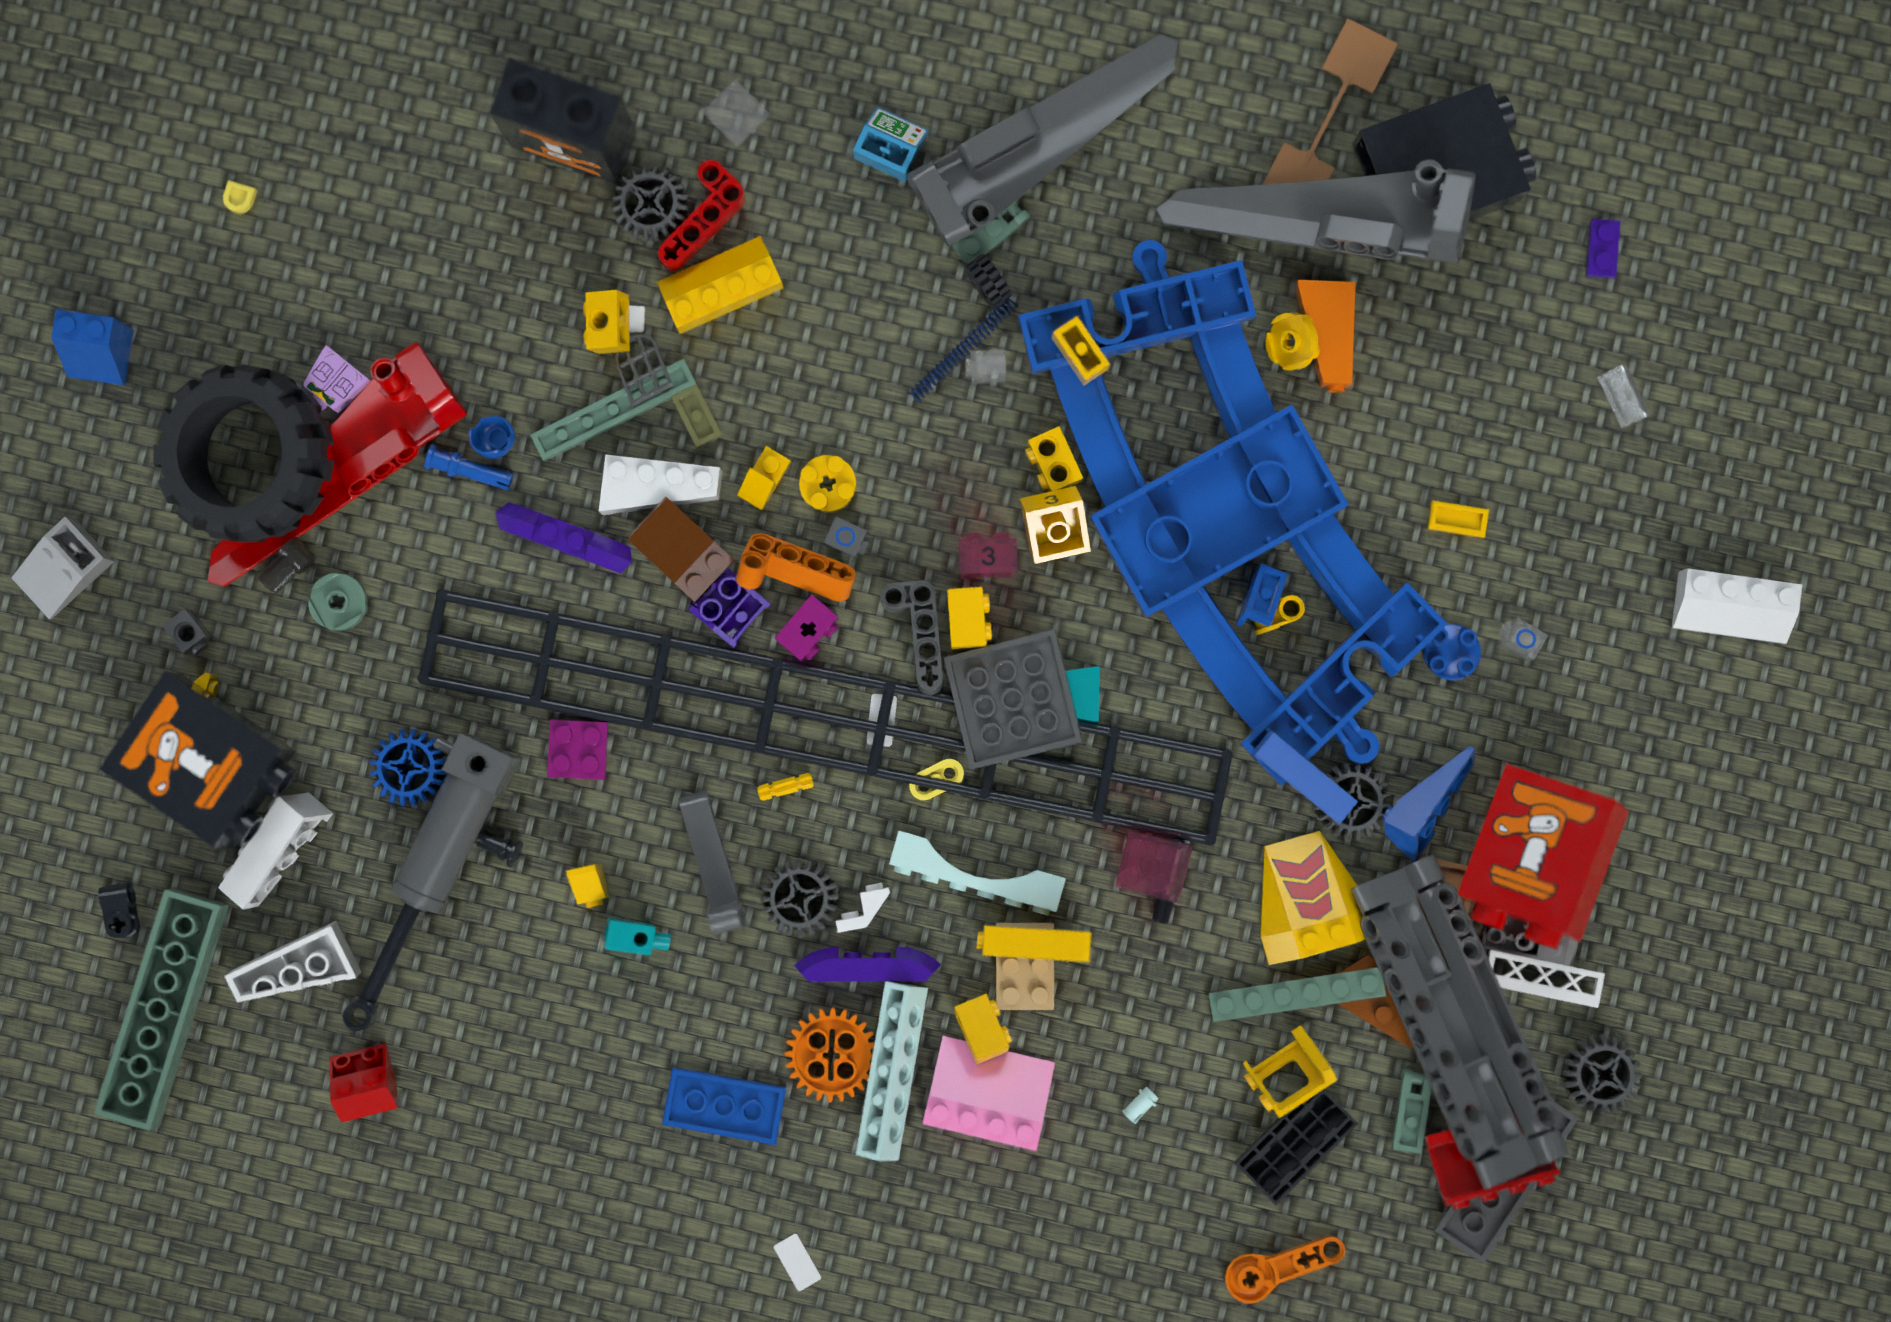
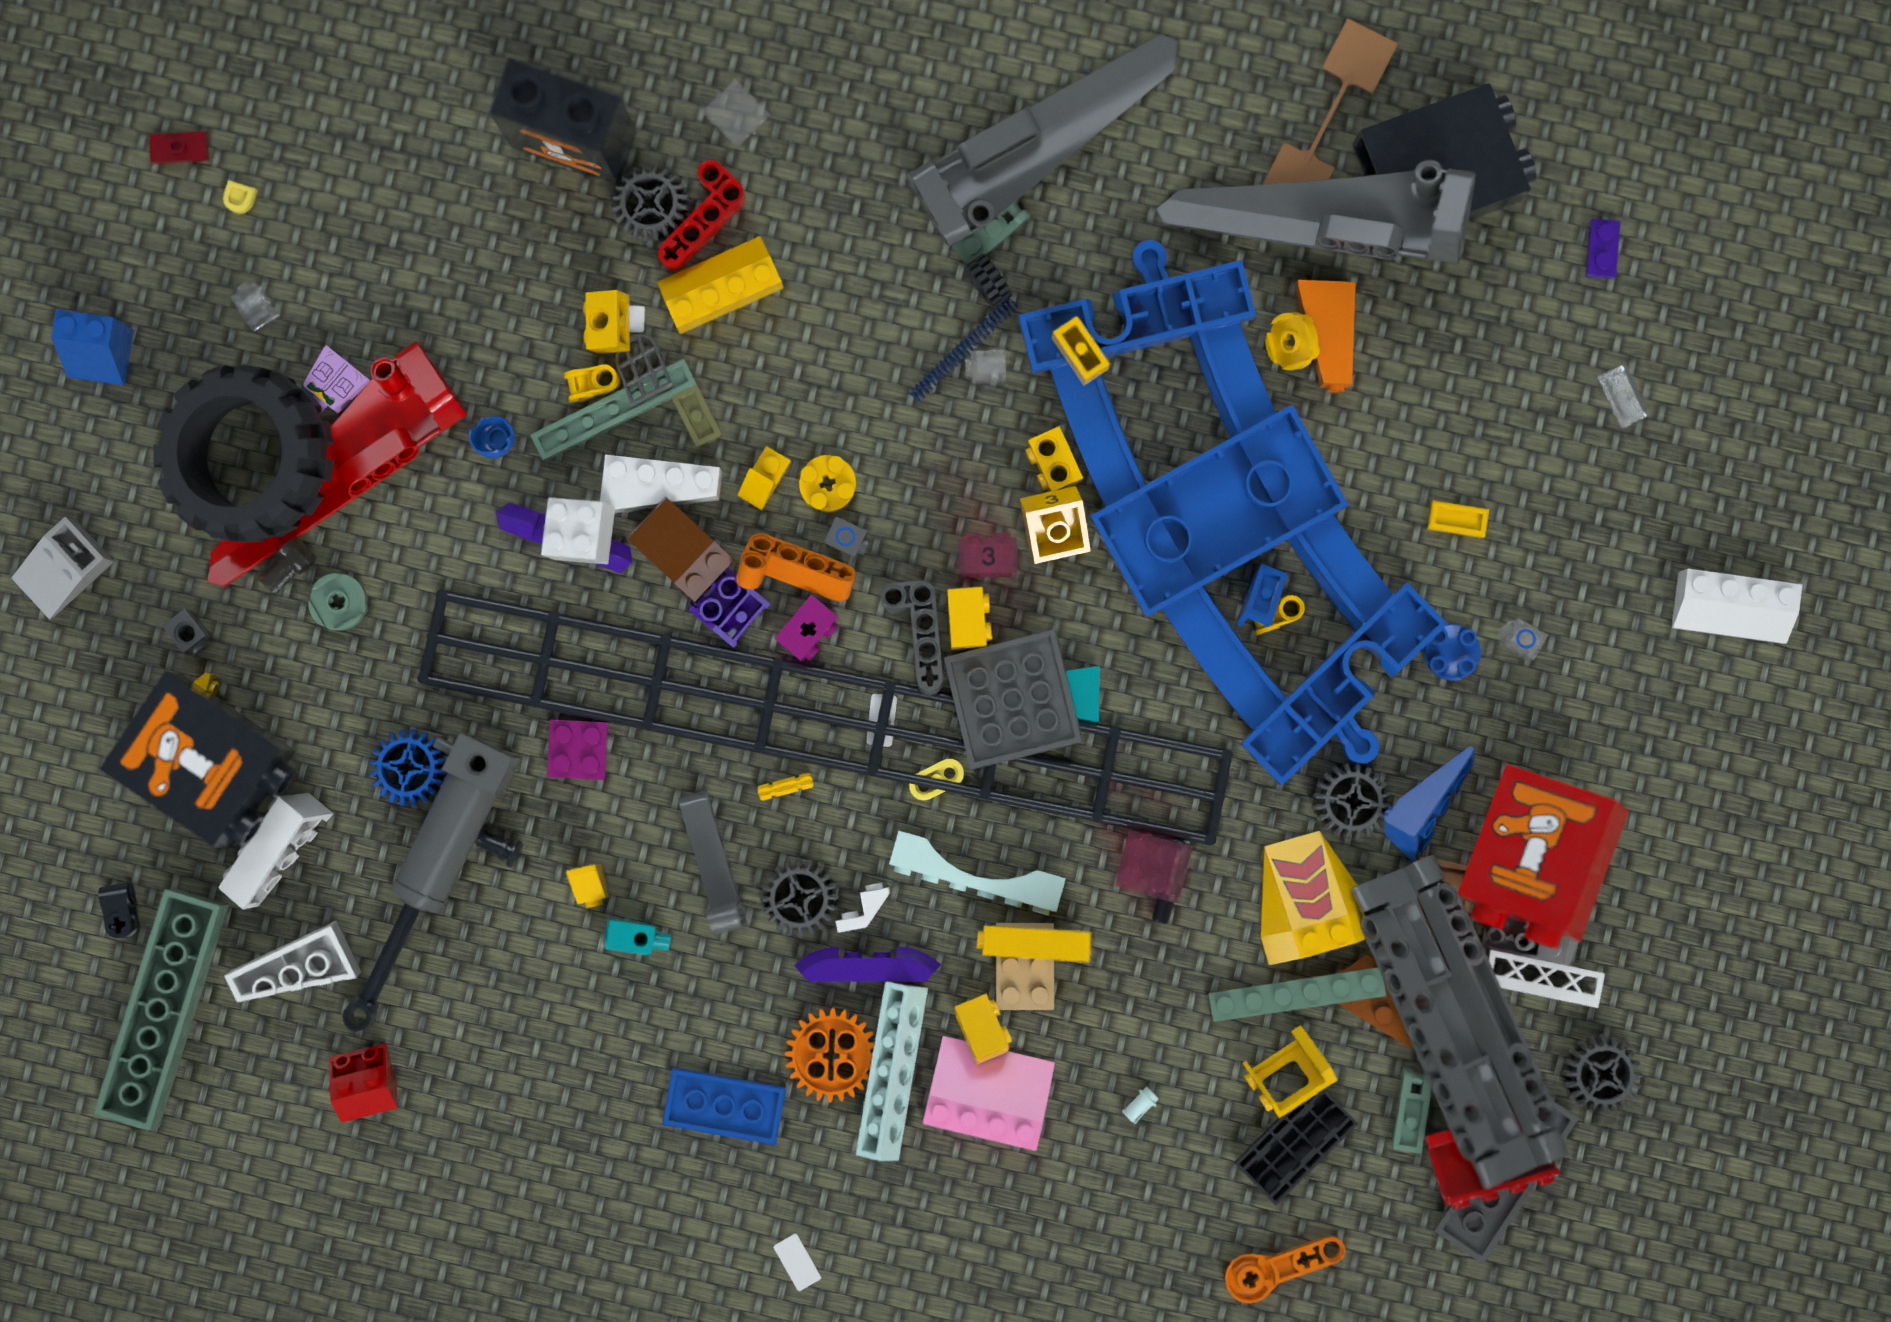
(179, 147): none -> dark red plate
(254, 305): none -> clear brick
(456, 465): blue pin -> none
(578, 531): none -> white brick
(585, 382): none -> yellow piece
(890, 144): dark azure slope -> none
(1304, 777): tile -> none

